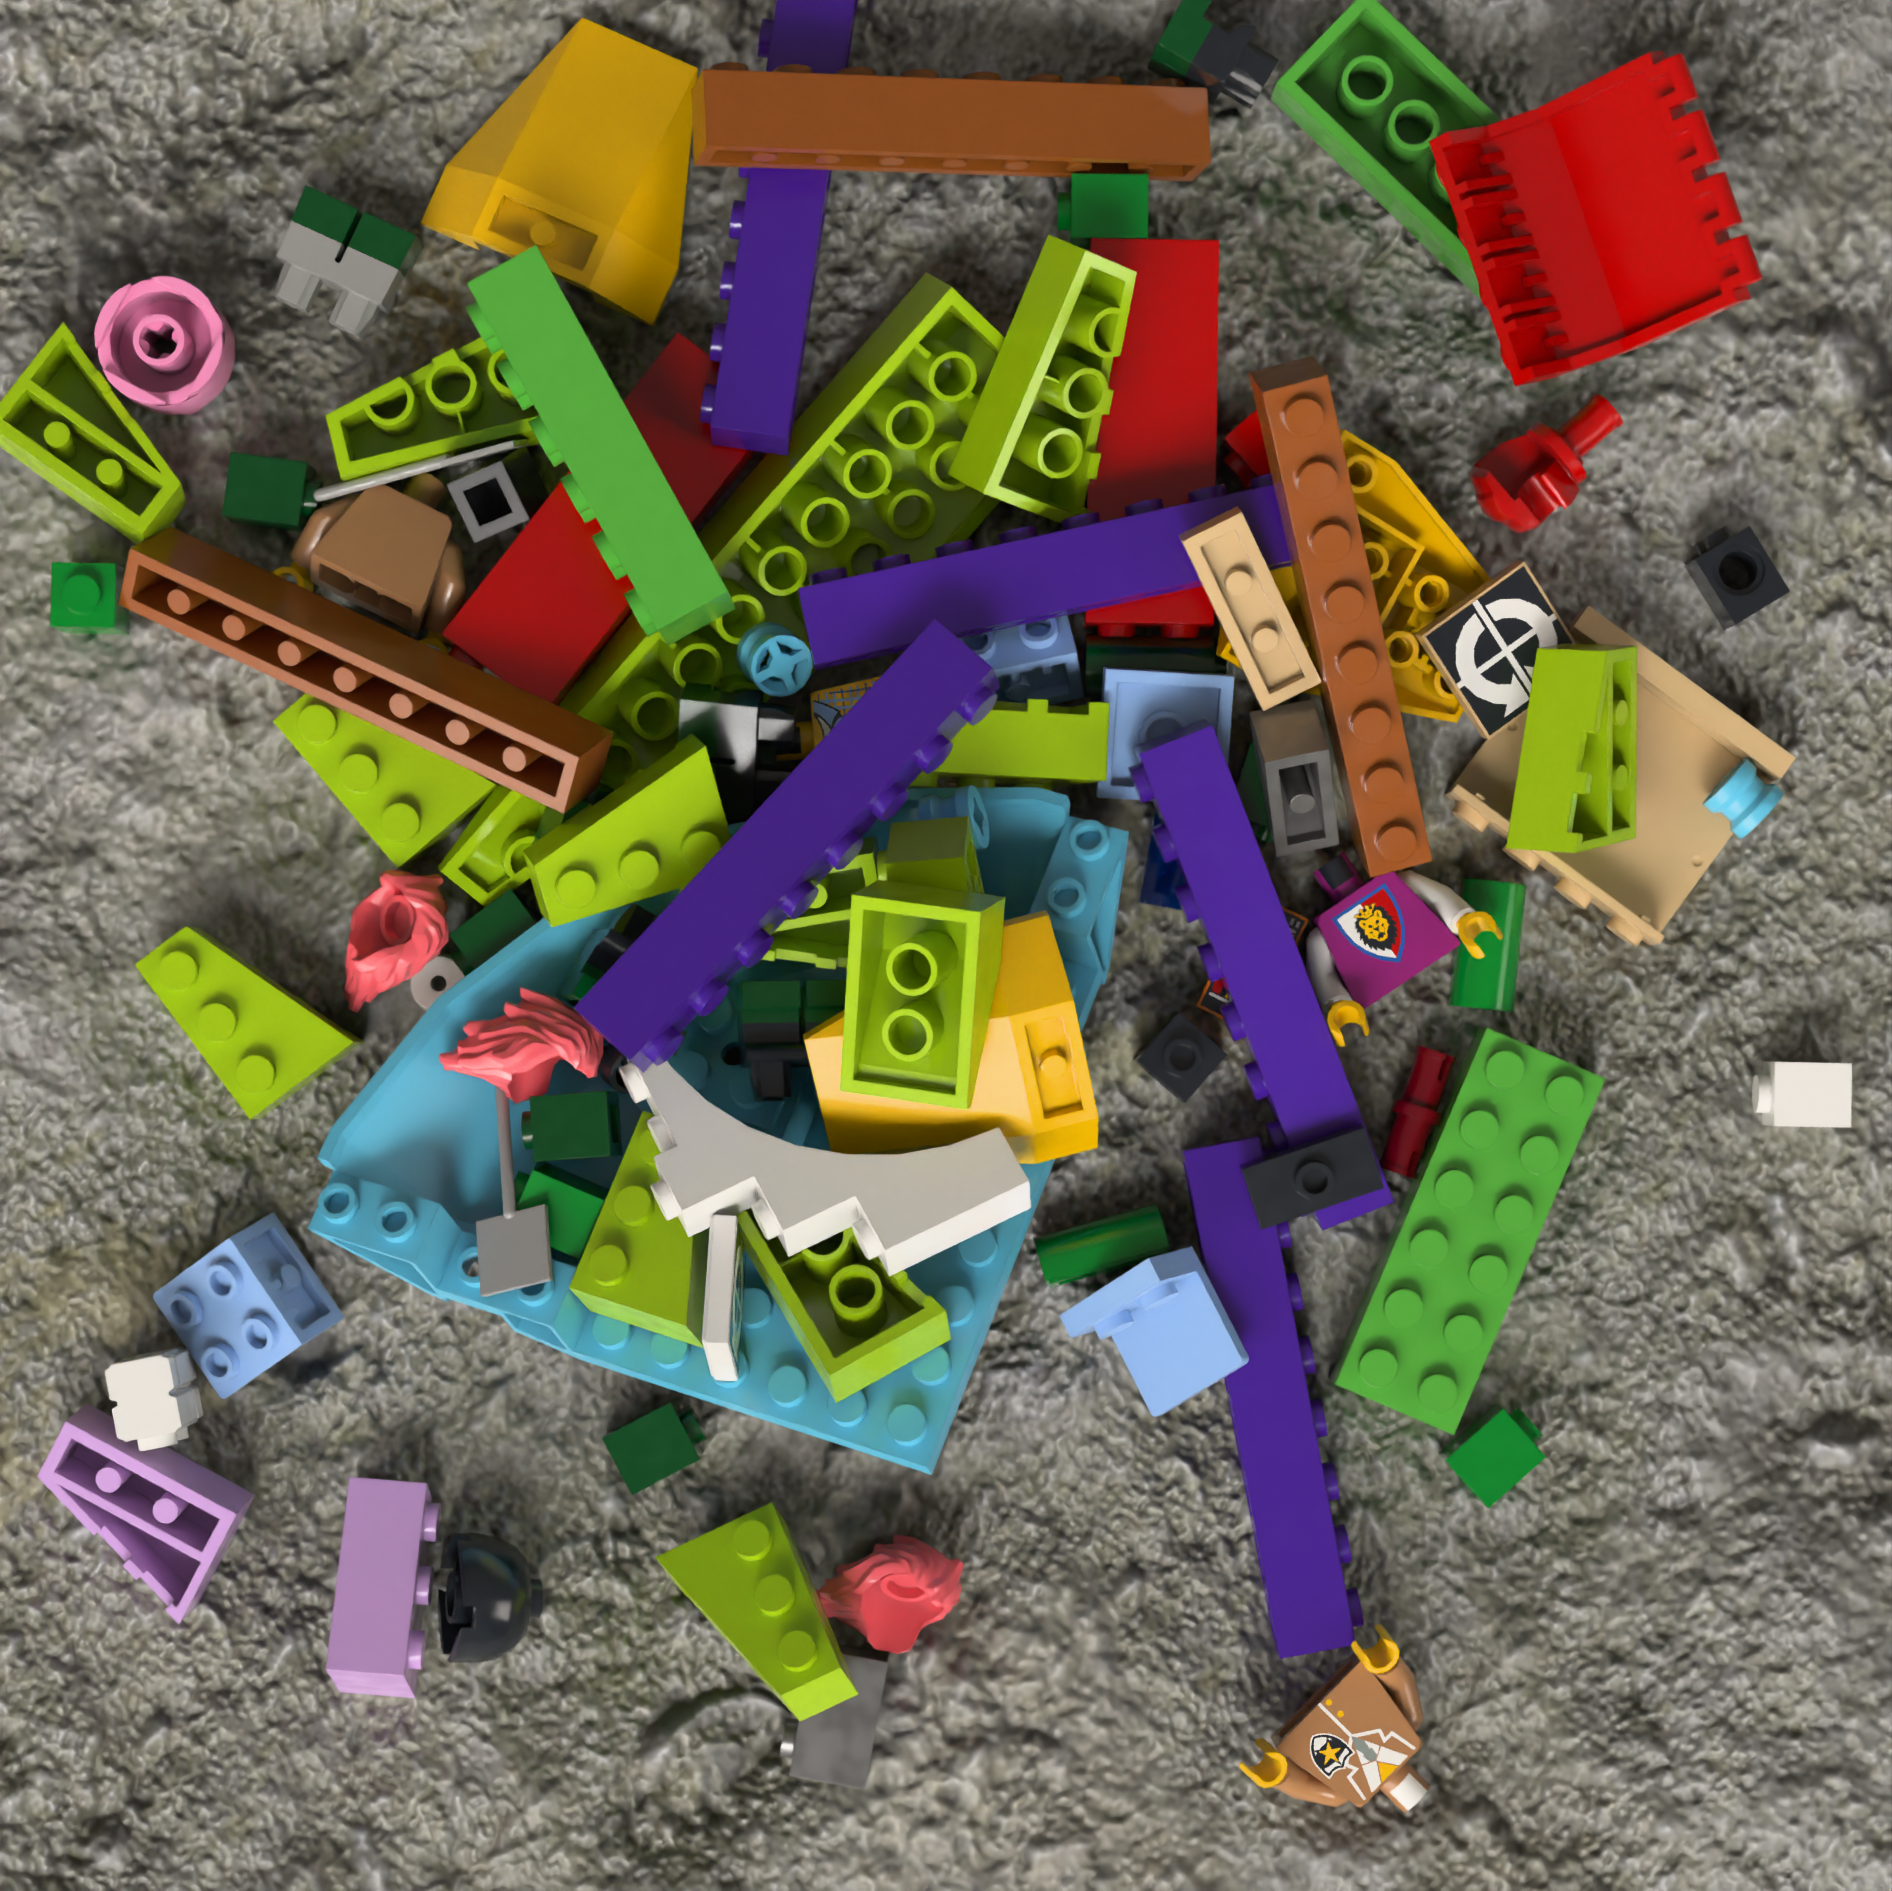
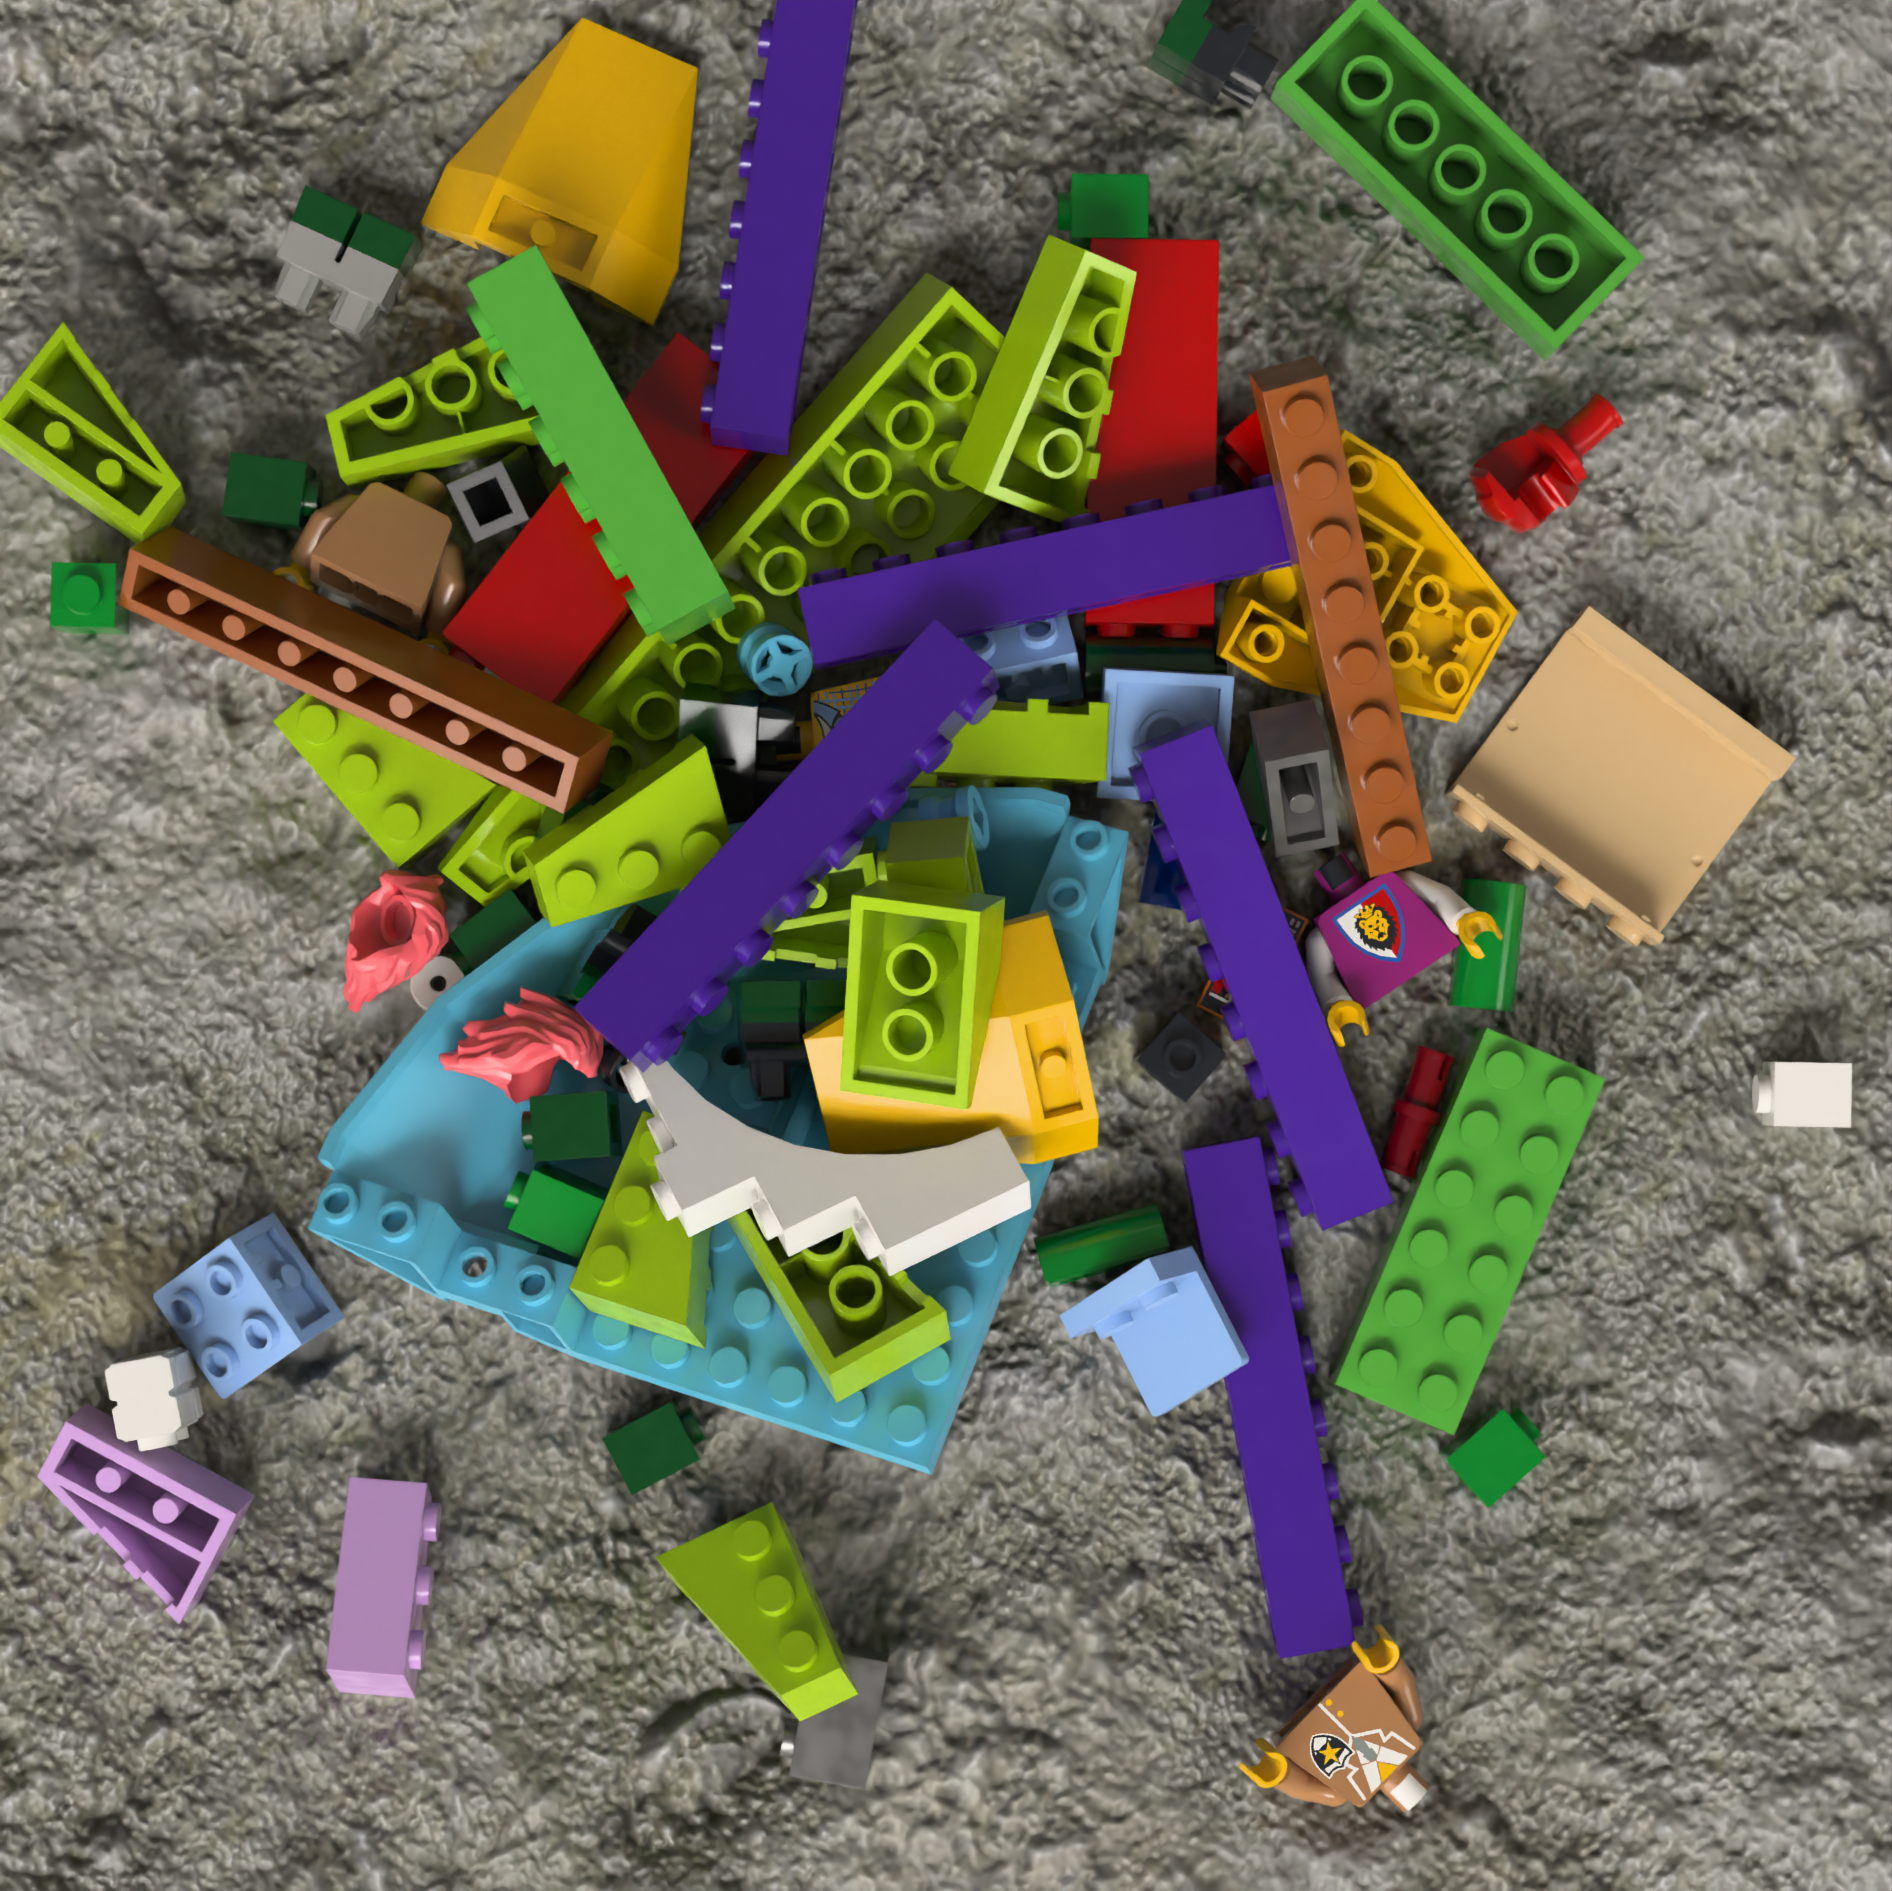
(165, 310): bright pink brick -> none
(243, 1022): lime wedge -> none
(413, 469): light grey piece -> none
(485, 1598): black cylinder -> none
(514, 1245): light grey piece -> none
(724, 1298): white tile -> none
(893, 1592): coral hair -> none
(948, 123): dark orange brick -> none
(1250, 608): tan plate -> none
(1311, 1176): black plate -> none
(1491, 644): tile -> none
(1578, 751): lime wedge -> none
(1597, 219): red hinge -> none
(1743, 798): medium azure wheel -> none
(1763, 581): black brick -> none

